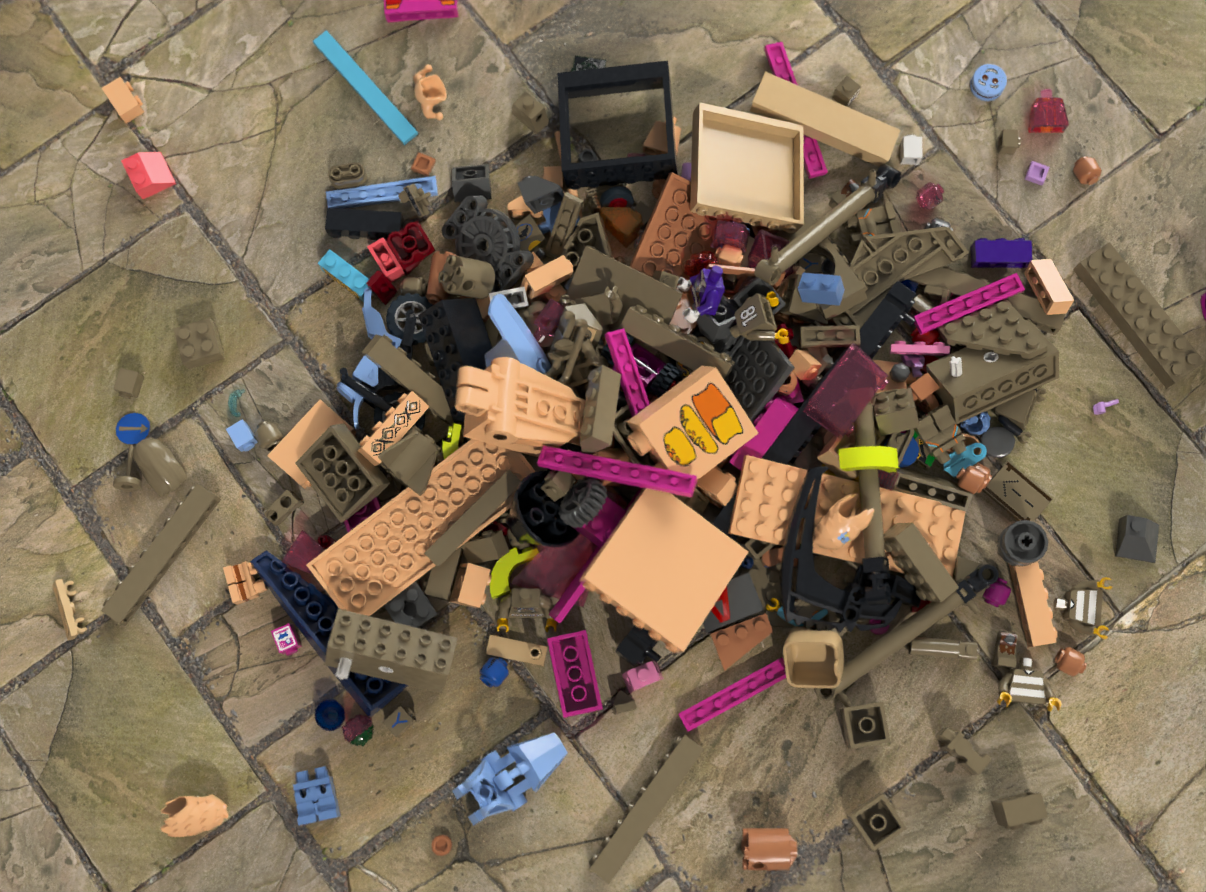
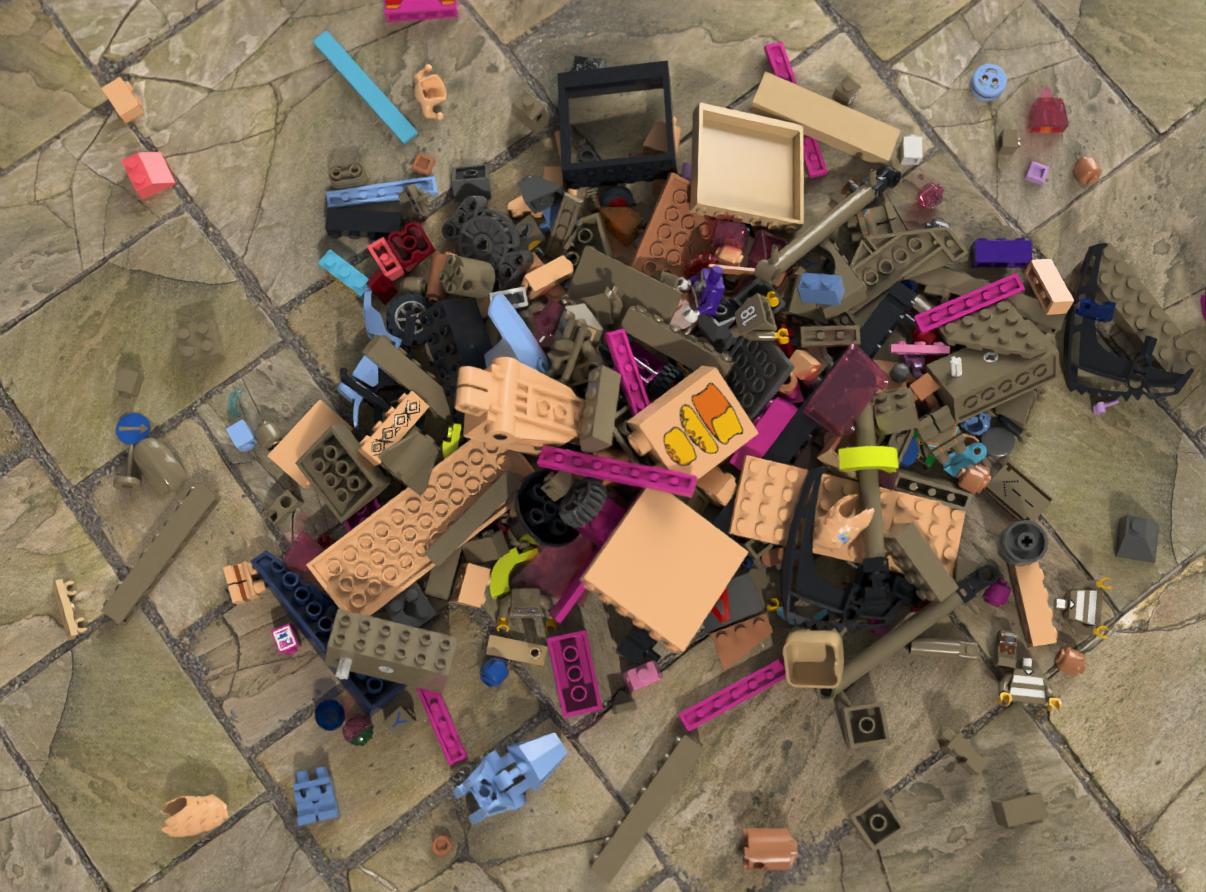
(443, 725): none -> dark pink tile
(1095, 311): none -> clear blue leg
(1101, 362): none -> black piece

